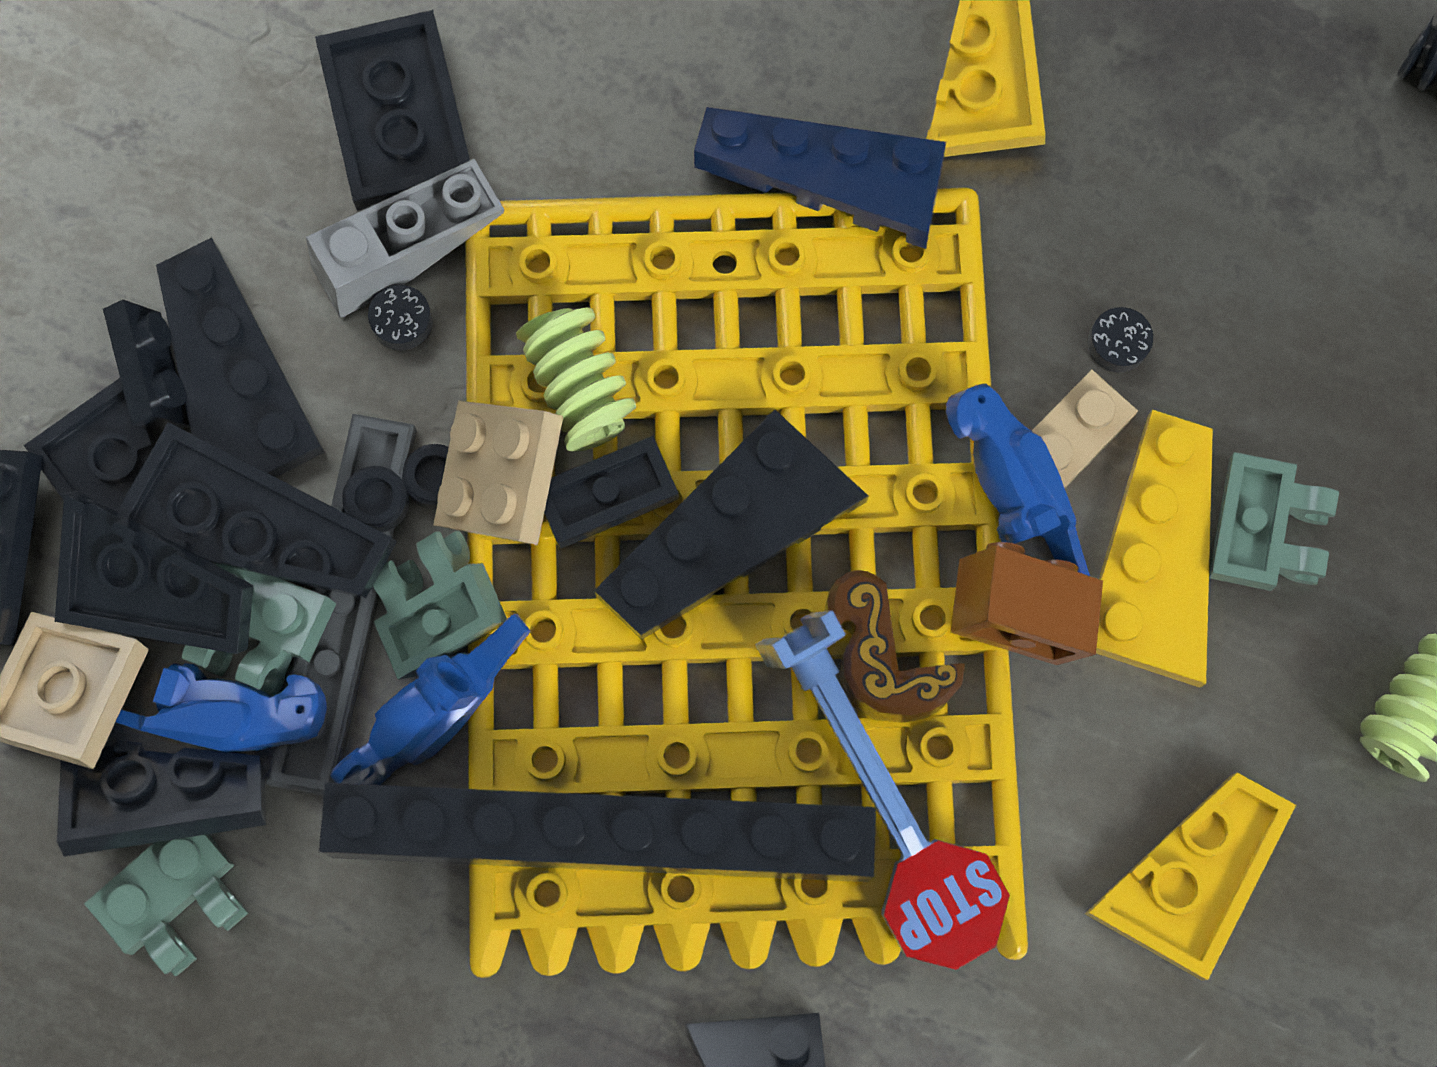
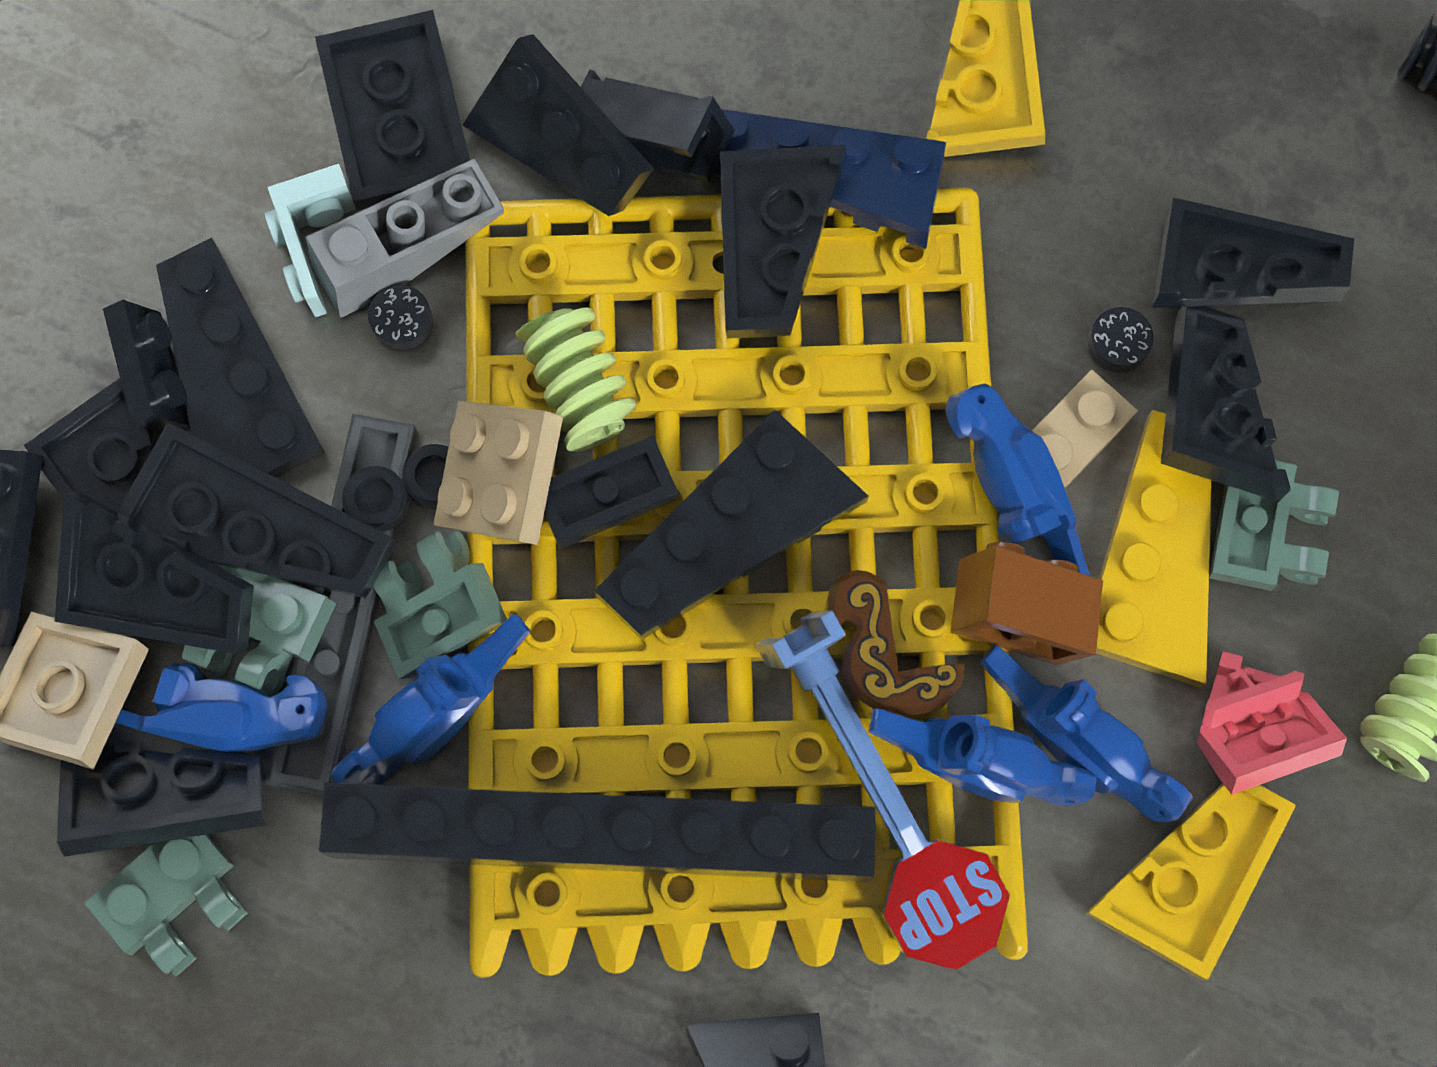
(307, 200): none -> light aqua bracket
(557, 129): none -> black wing
(668, 128): none -> black window
(771, 232): none -> black wing
(985, 758): none -> blue animal
(1089, 738): none -> blue animal
(1214, 407): none -> black wing
(1245, 259): none -> black wing
(1263, 726): none -> coral slope

